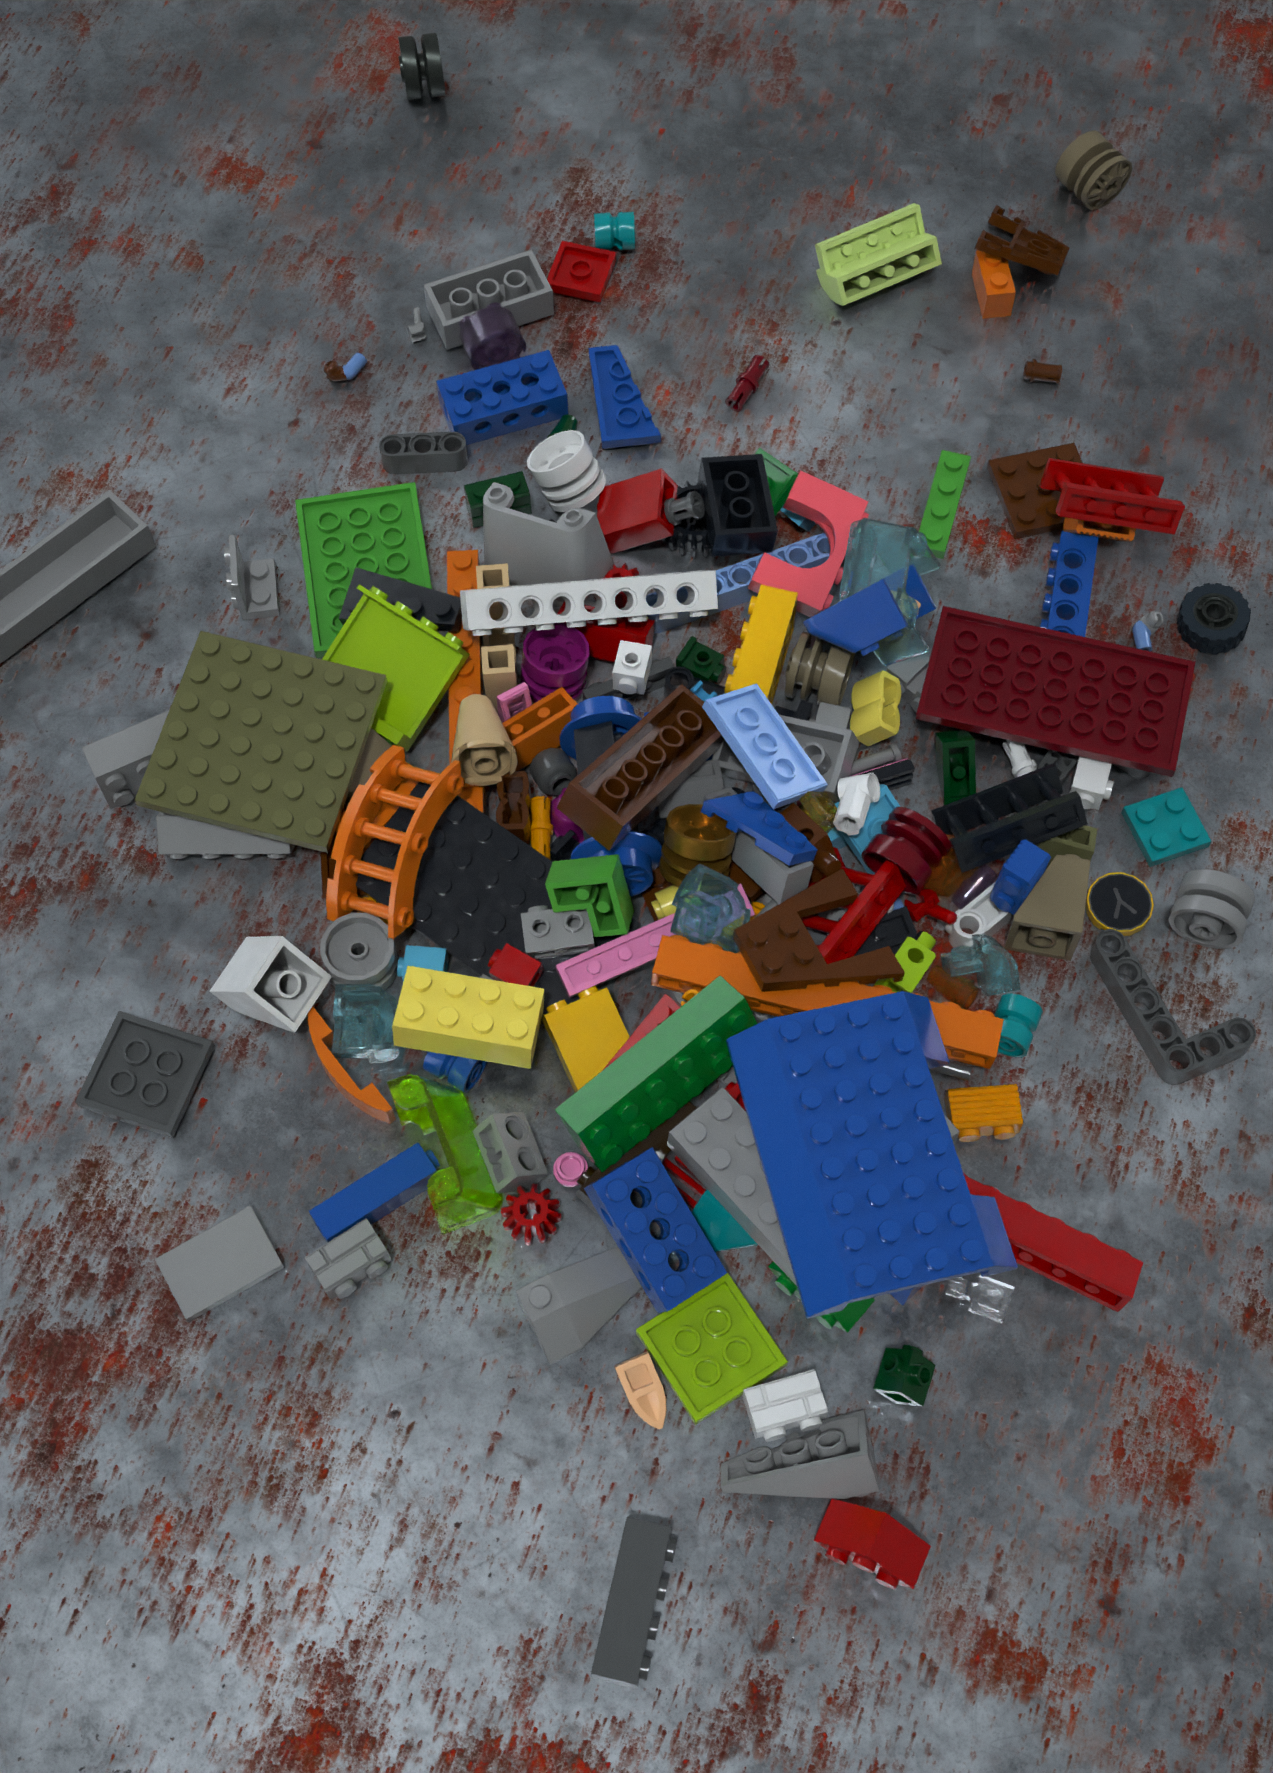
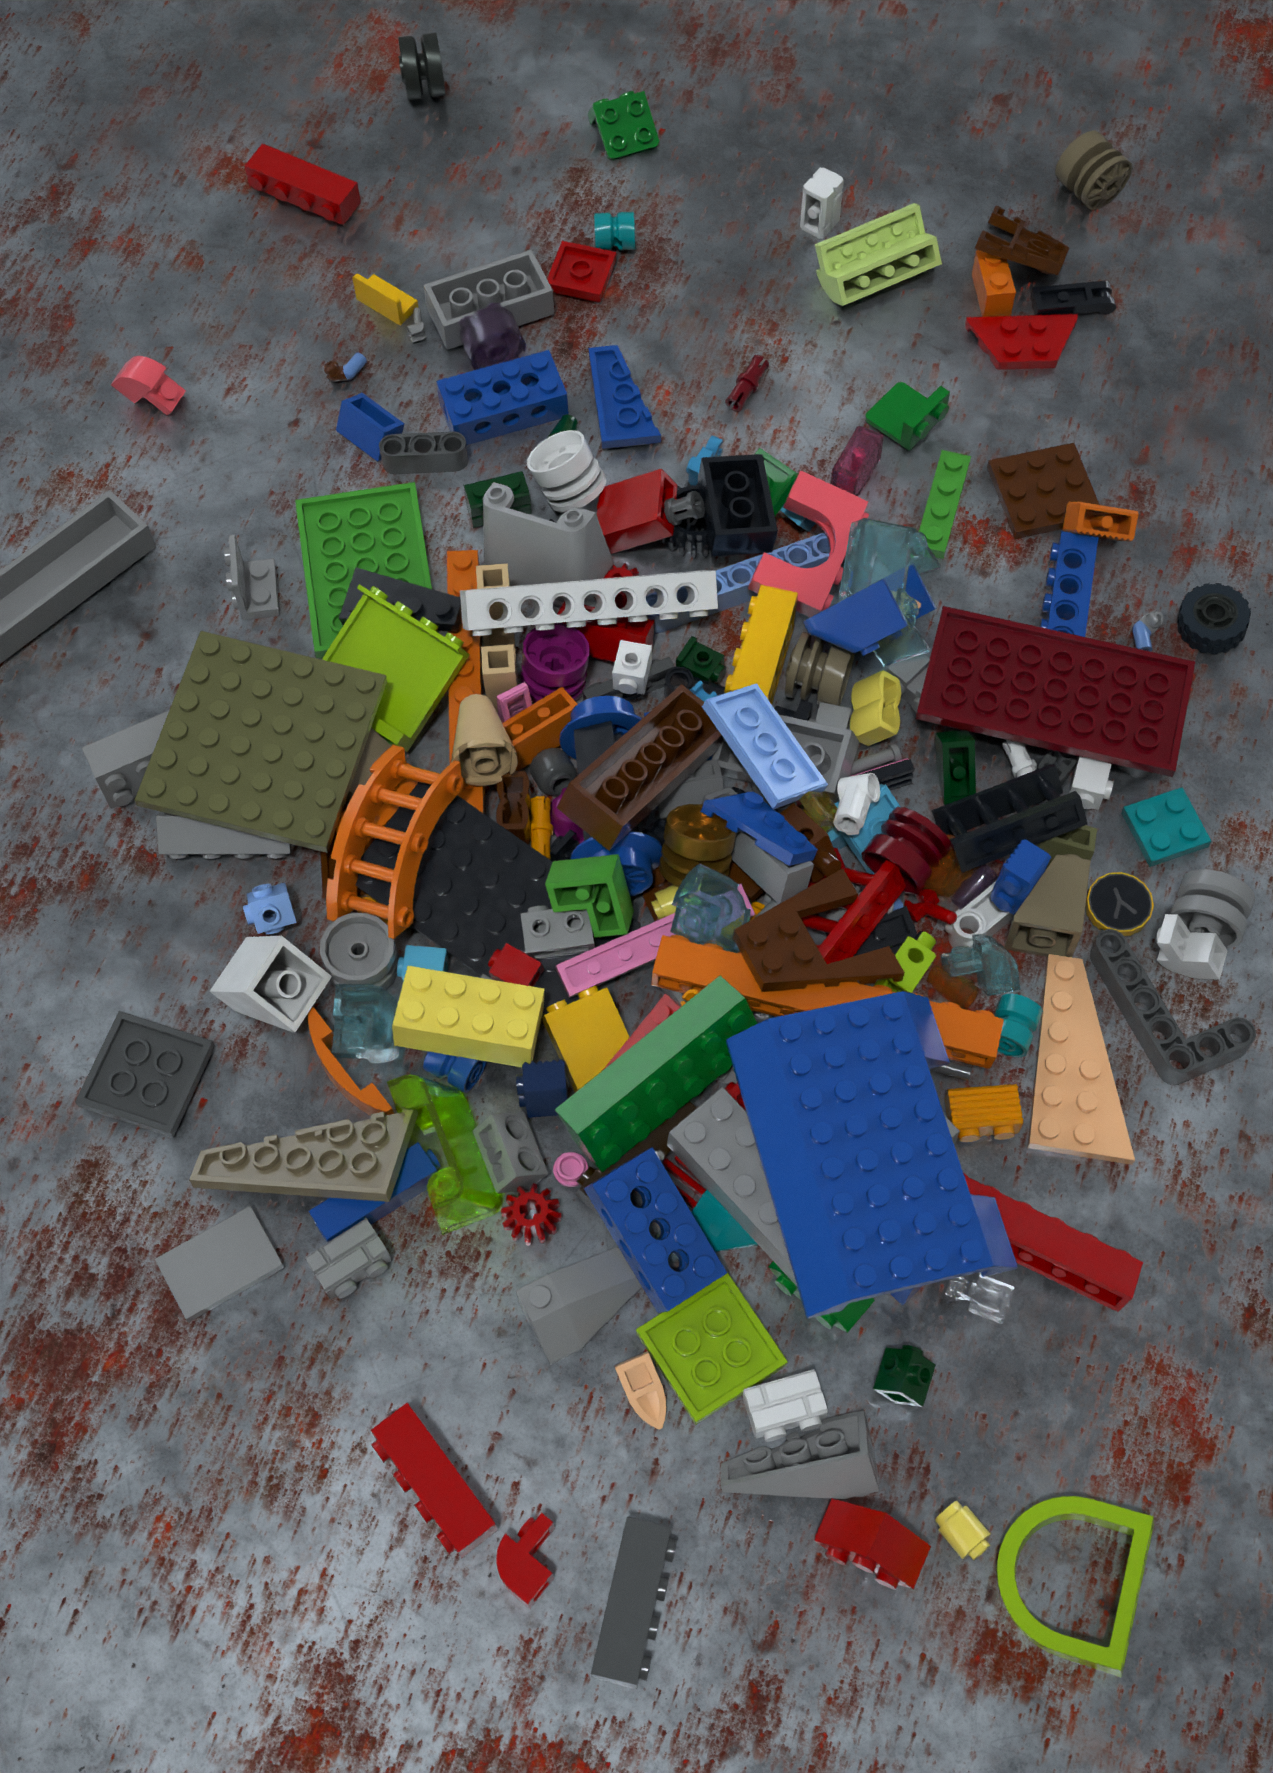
(147, 379): none -> coral brick
(269, 908): none -> light blue brick
(302, 184): none -> red brick
(318, 1161): none -> dark tan wing
(366, 424): none -> blue brick
(384, 298): none -> yellow panel
(434, 1481): none -> red brick
(516, 1565): none -> red brick
(542, 1087): none -> dark blue brick
(624, 124): none -> green bracket
(711, 450): none -> dark azure plate
(821, 203): none -> white brick
(857, 460): none -> clear pink brick
(907, 414): none -> green bracket
(963, 1531): none -> light yellow brick
(1023, 339): none -> red wing
(1042, 372): reddish brown pin -> none
(1073, 298): none -> black plate
(1074, 1086): none -> light nougat wing
(1111, 496): red fence -> none
(1129, 1522): none -> lime window
(1189, 952): none -> white brick

